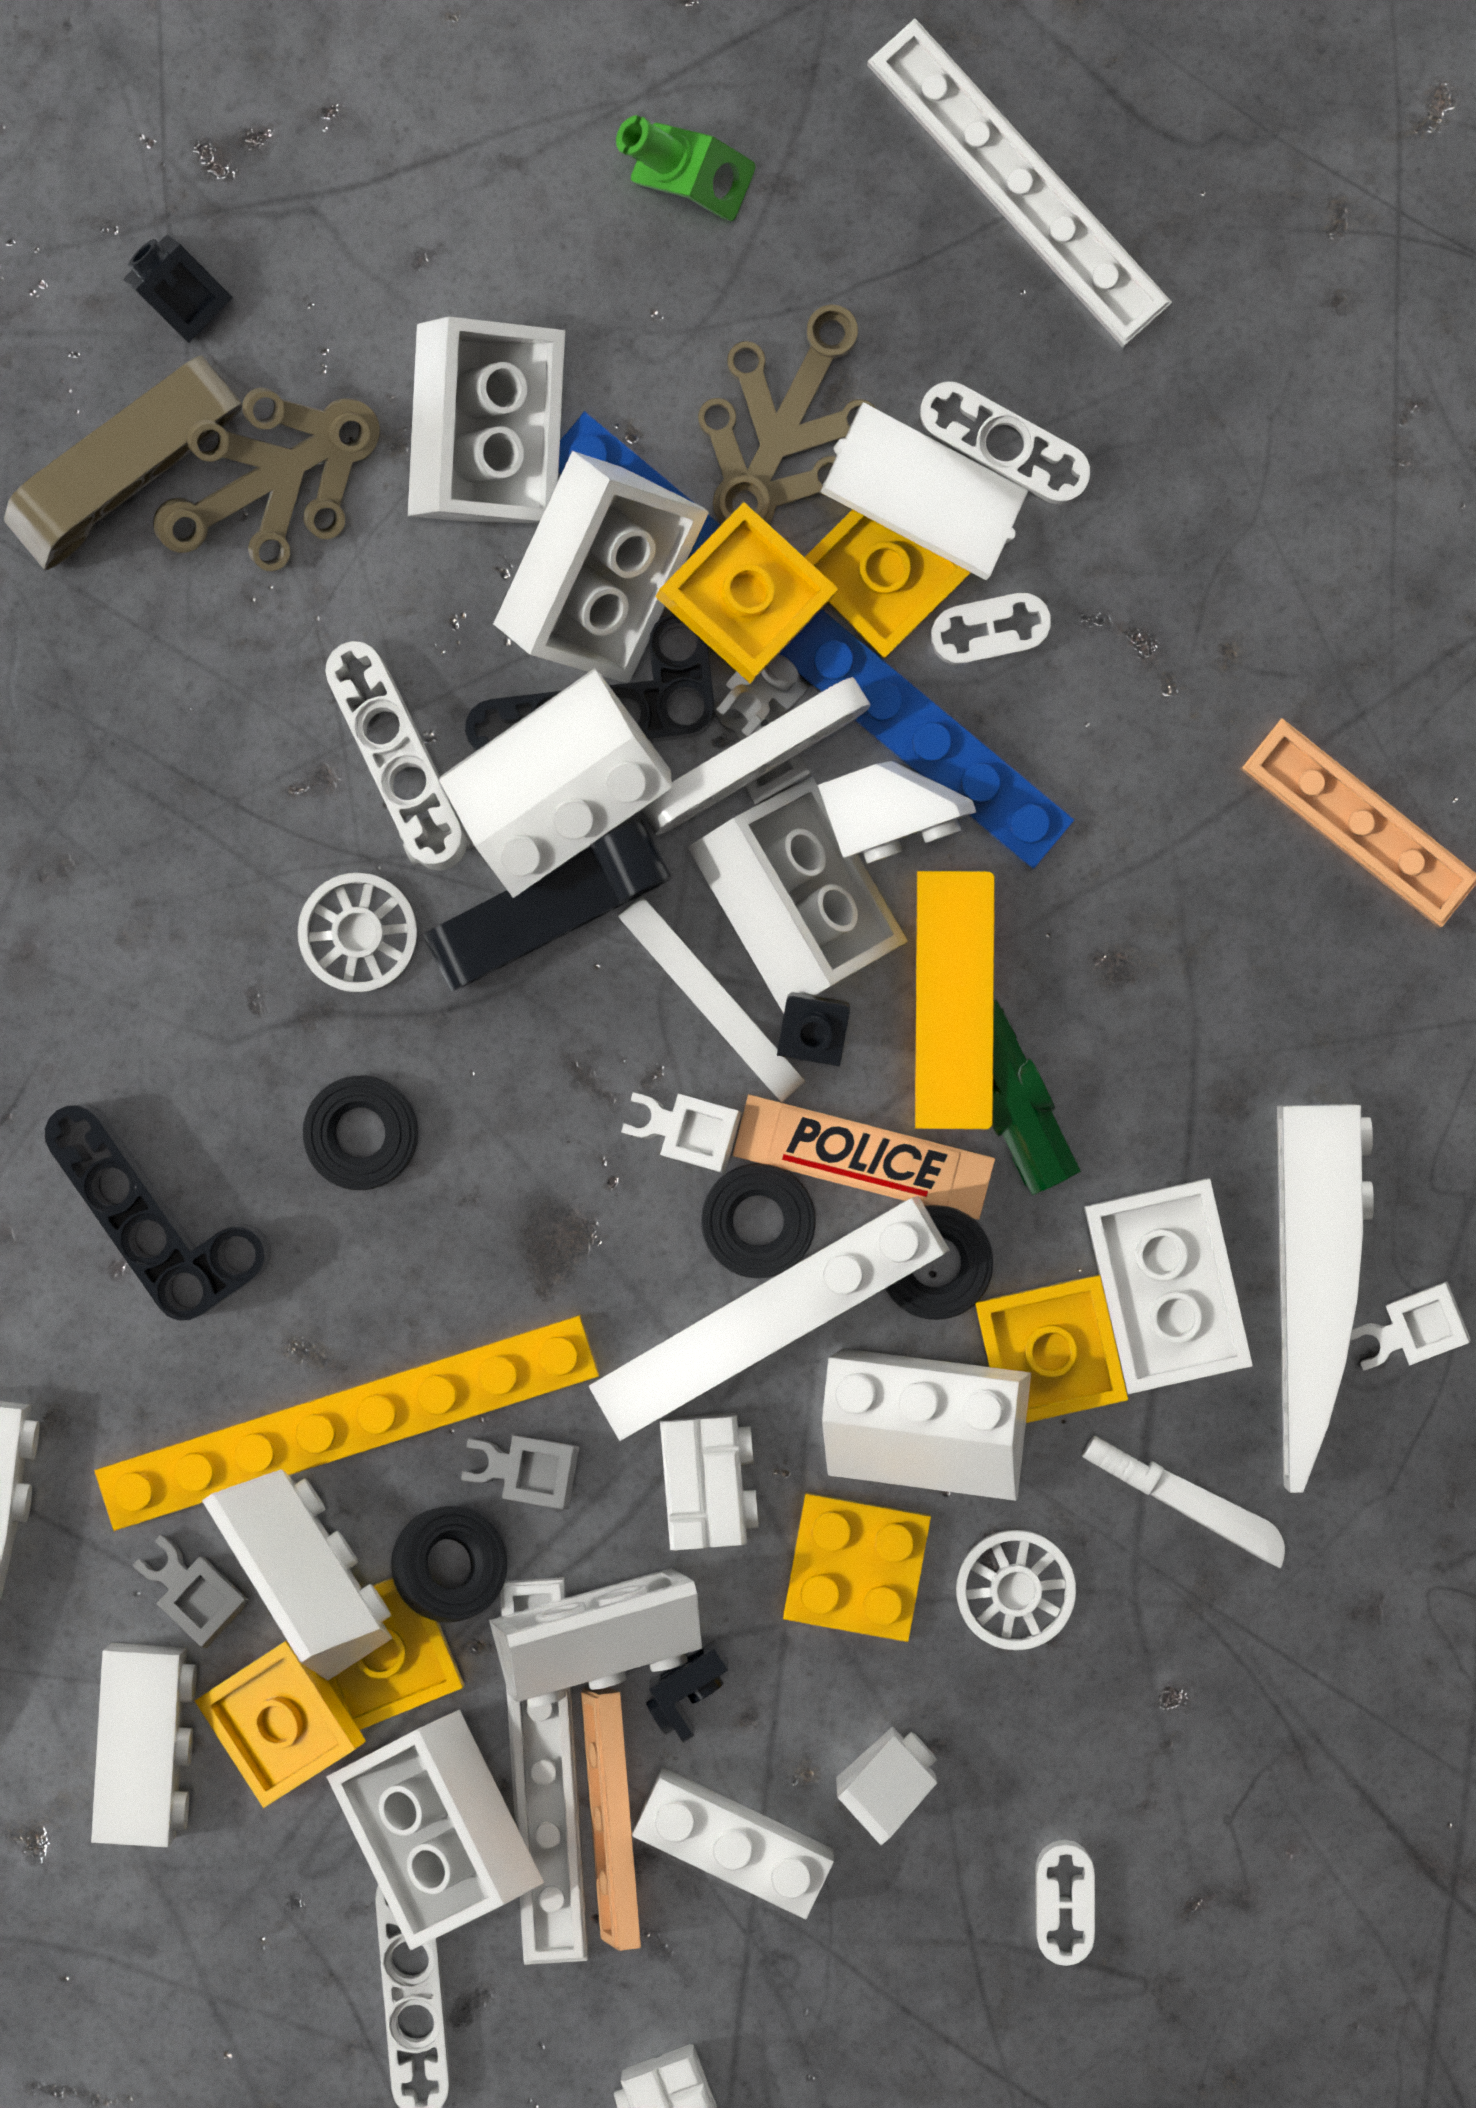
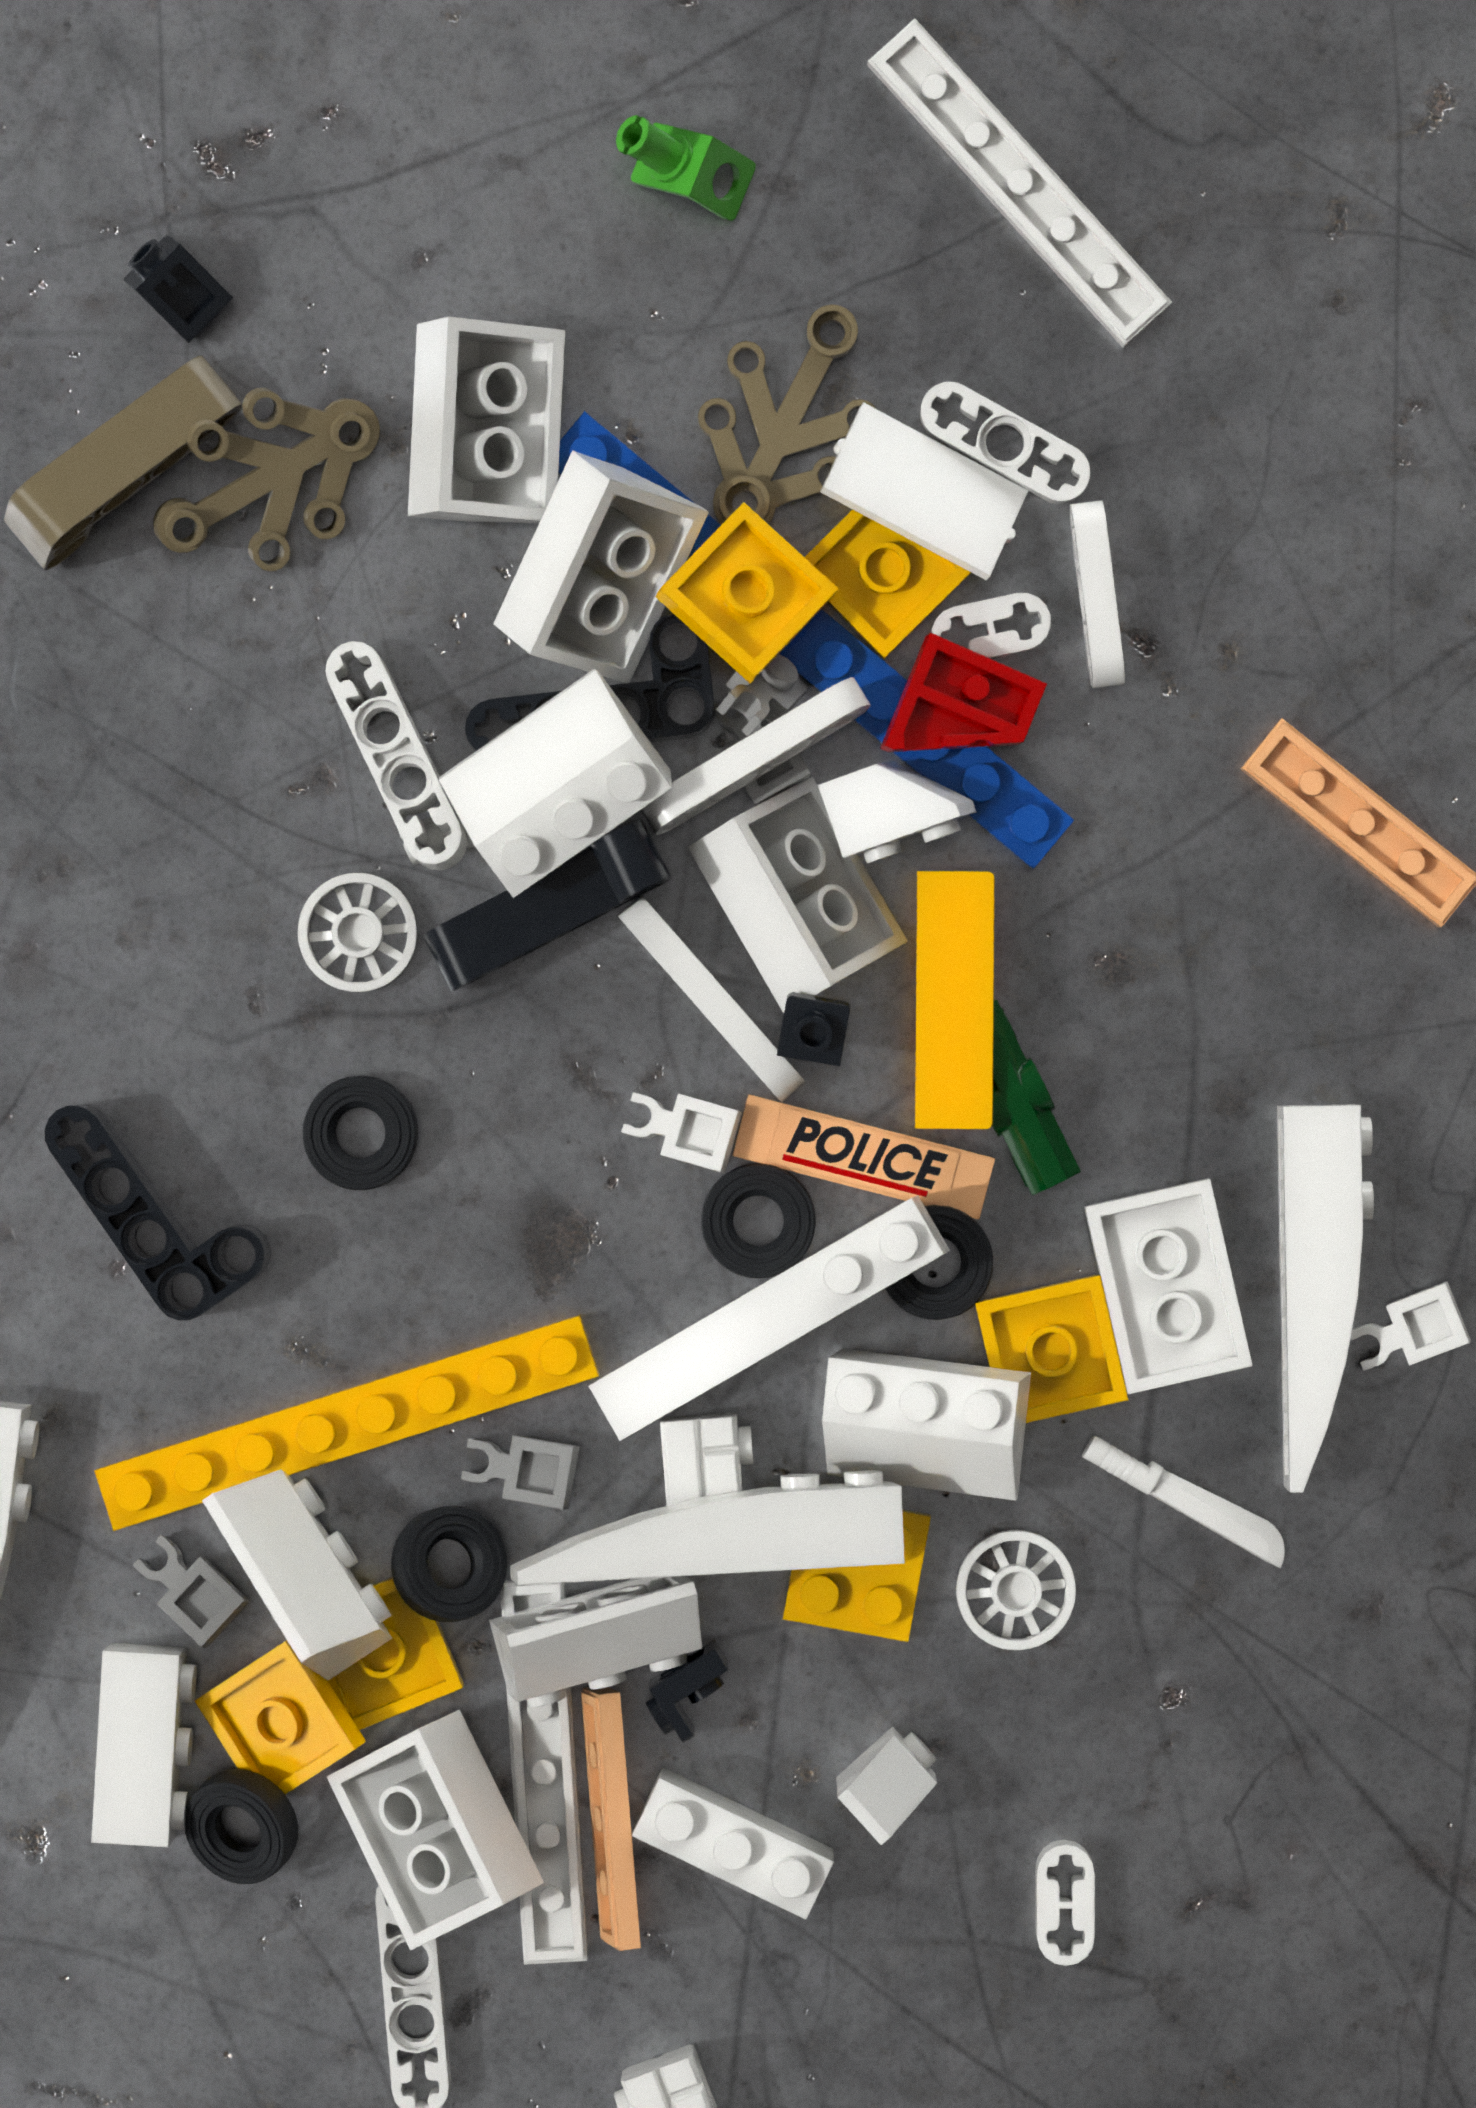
(264, 1803): none -> black tyre
(738, 1533): none -> white slope
(961, 701): none -> red wing
(1097, 594): none -> white beam

